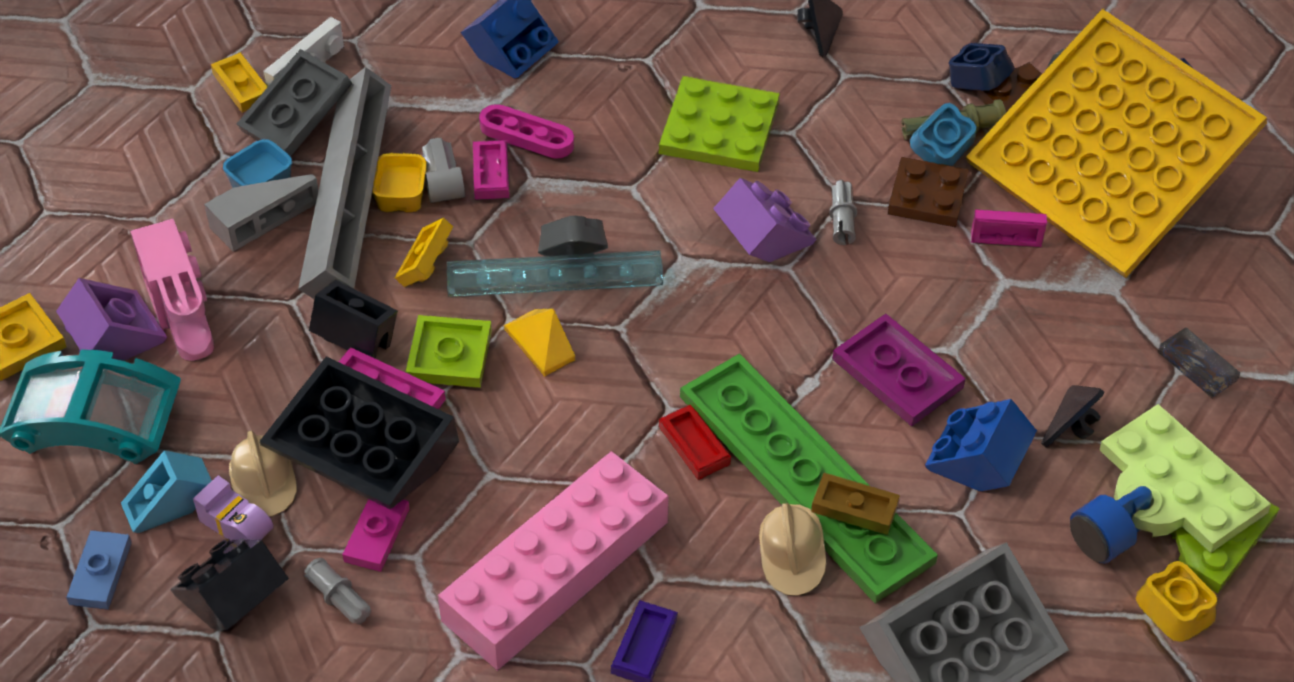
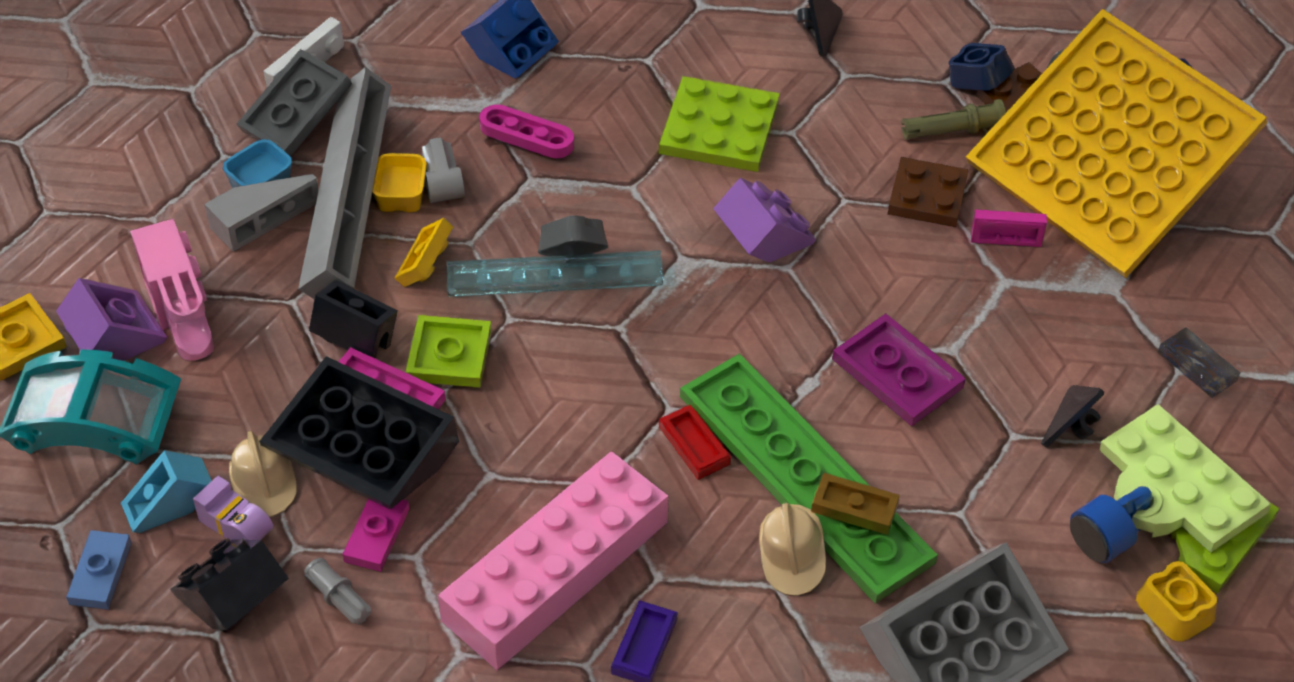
(239, 80): yellow plate -> none
(490, 169): dark pink plate -> none
(542, 339): yellow slope -> none
(843, 212): light grey axle -> none
(944, 136): dark azure piece -> none
(982, 445): blue slope -> none

